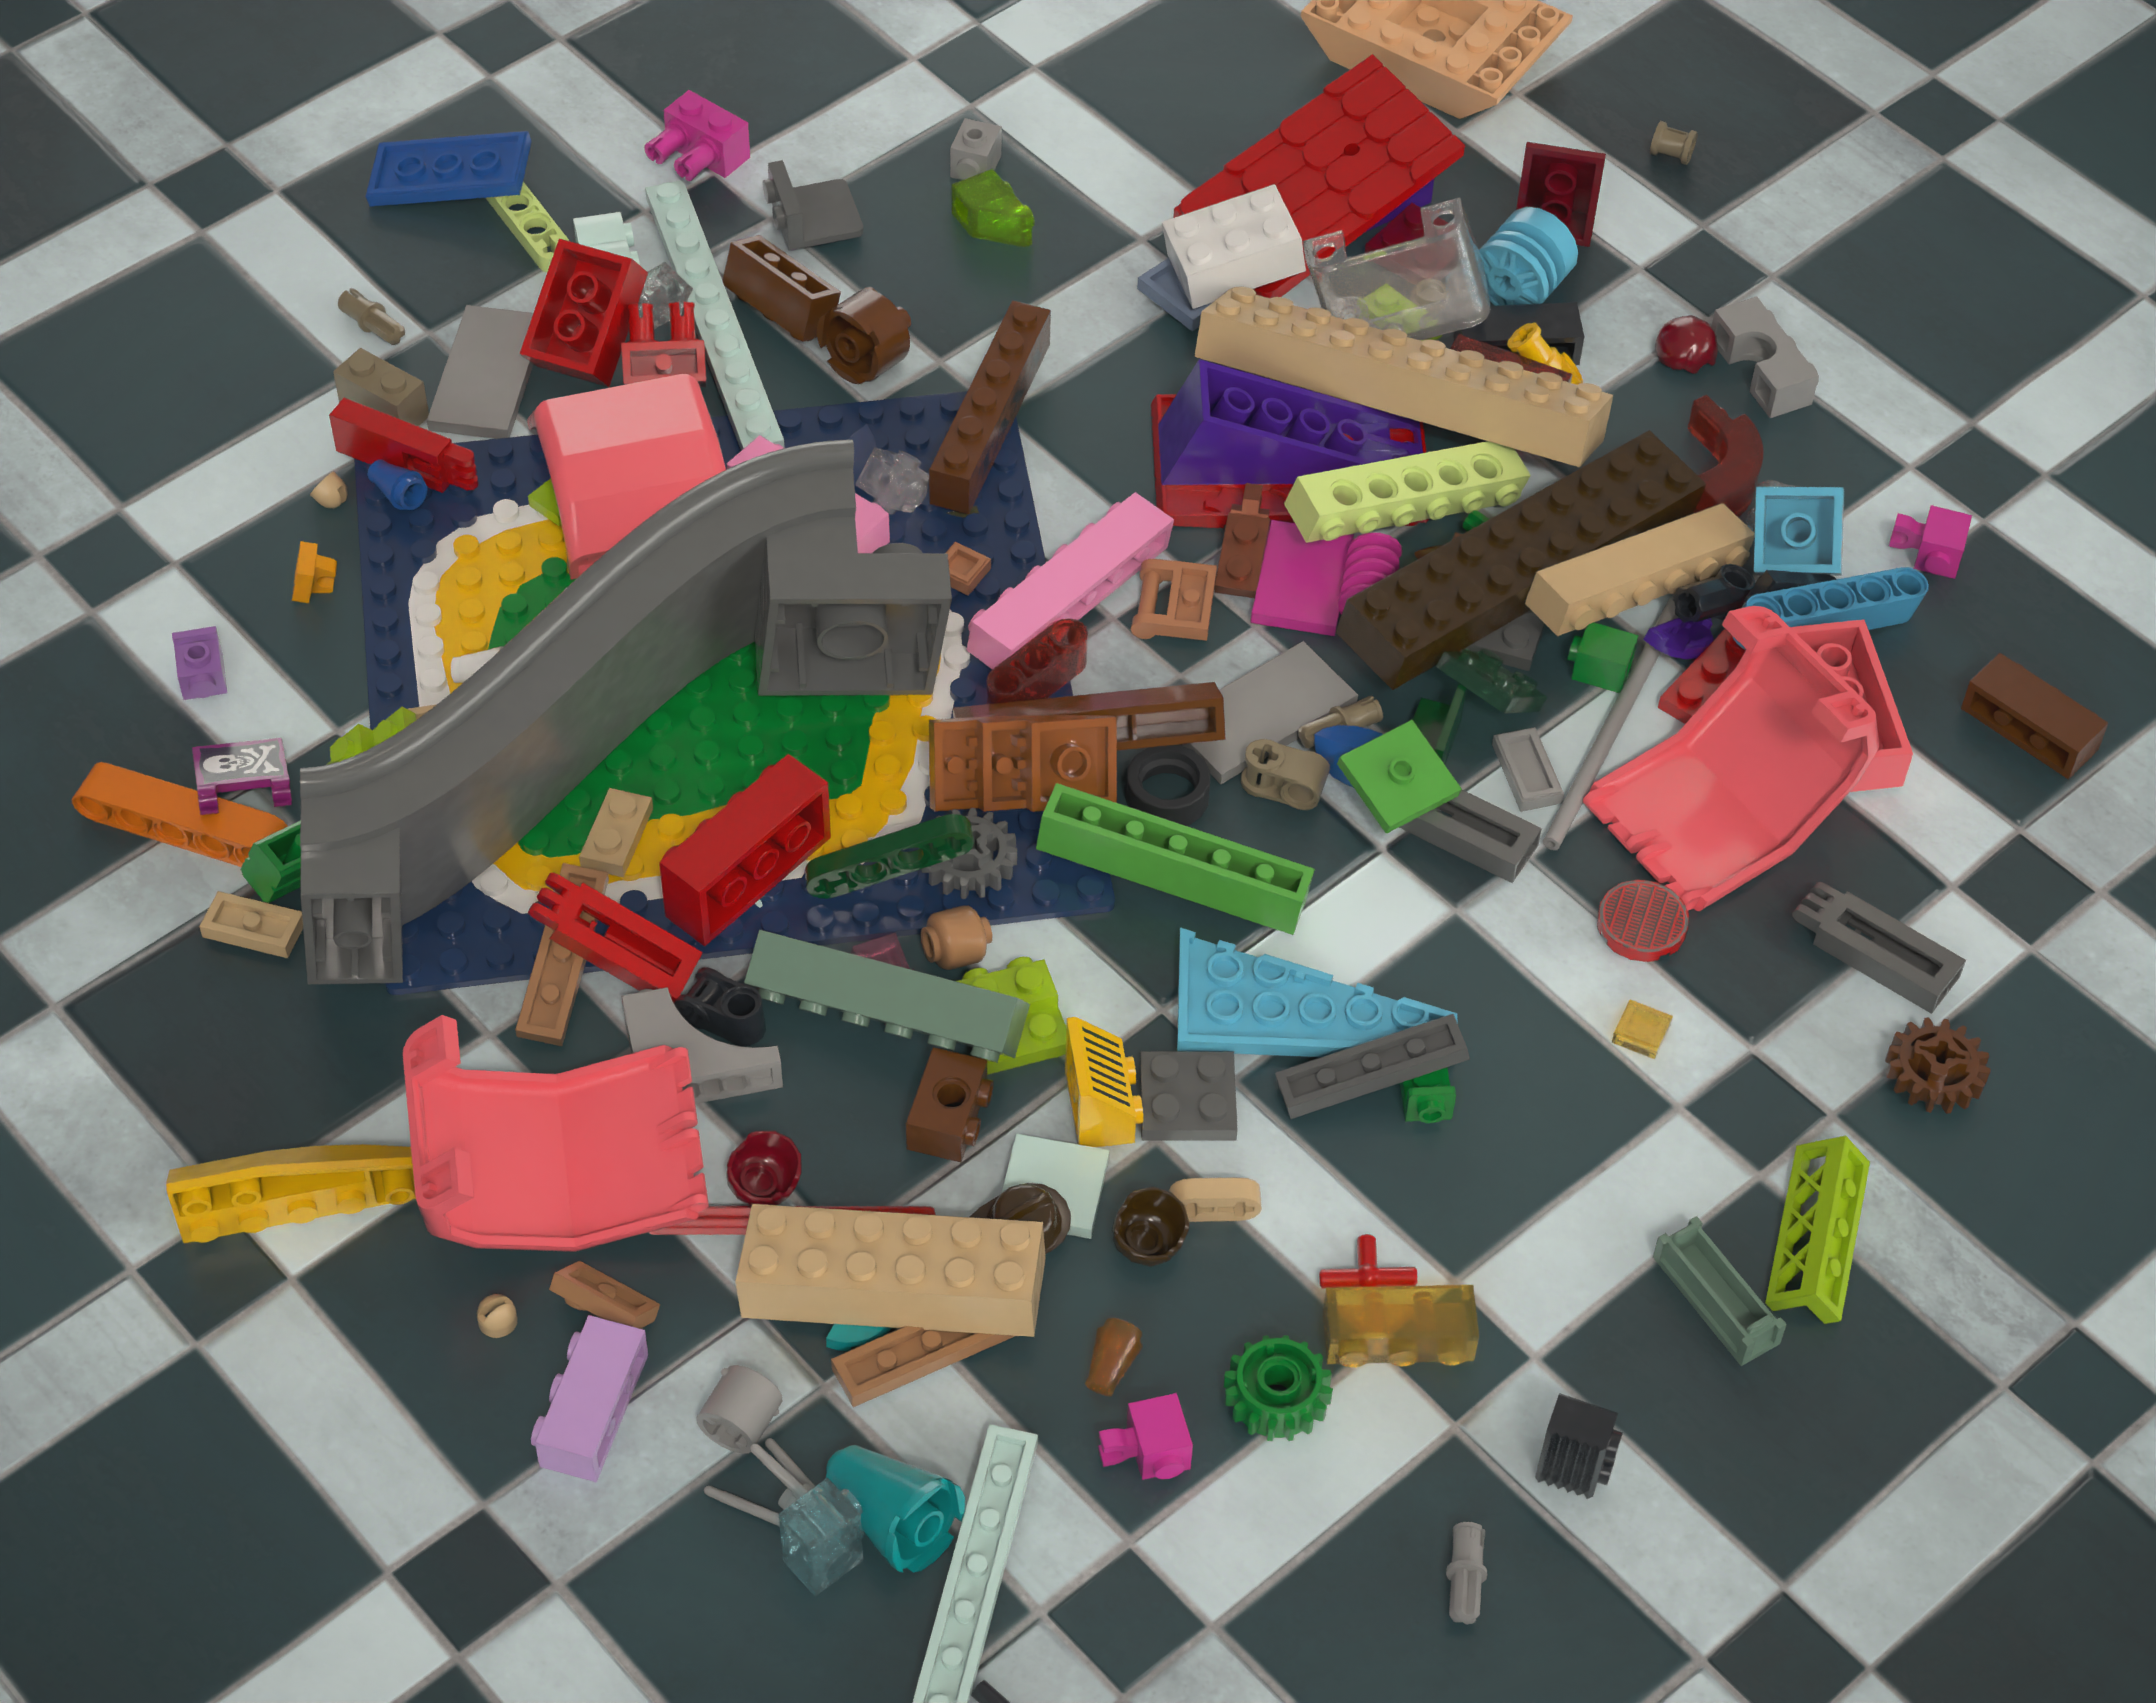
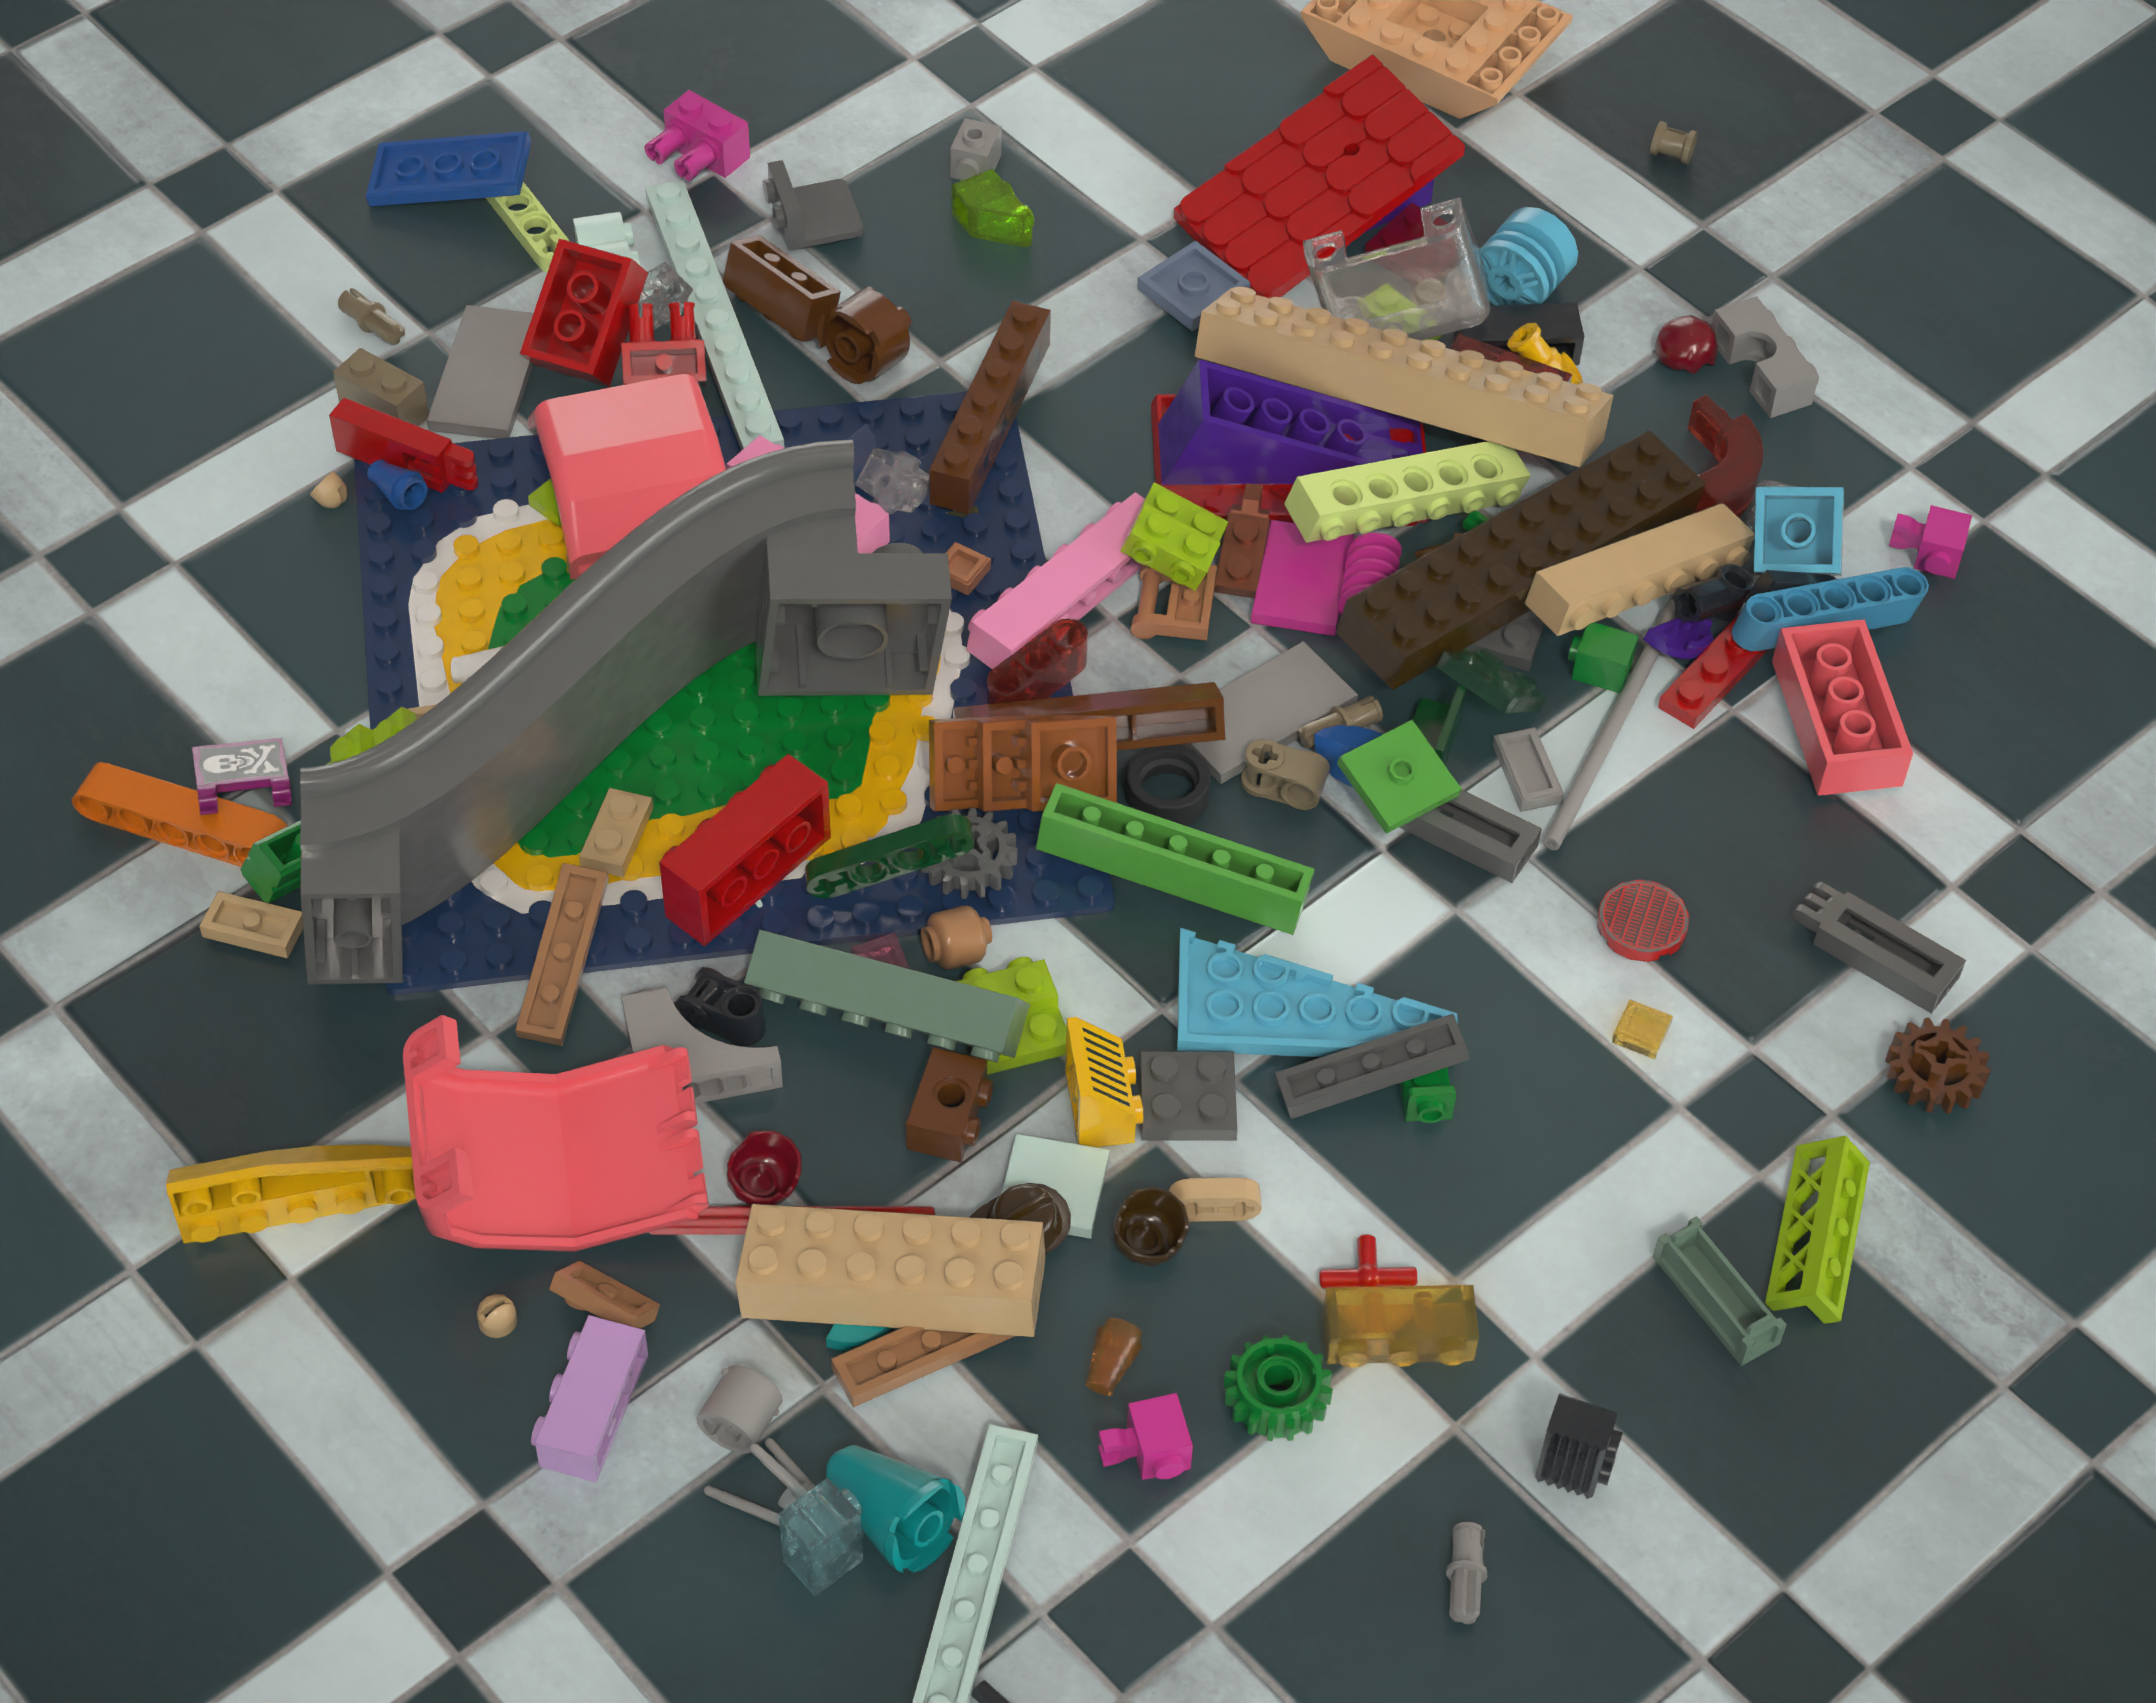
(199, 663): medium lavender brick -> none
(312, 573): light orange tile -> none
(631, 946): red hinge -> none
(1174, 537): none -> lime plate
(1234, 245): white brick -> none
(1563, 184): dark red slope -> none
(1745, 770): coral windscreen -> none
(2034, 715): reddish brown brick -> none

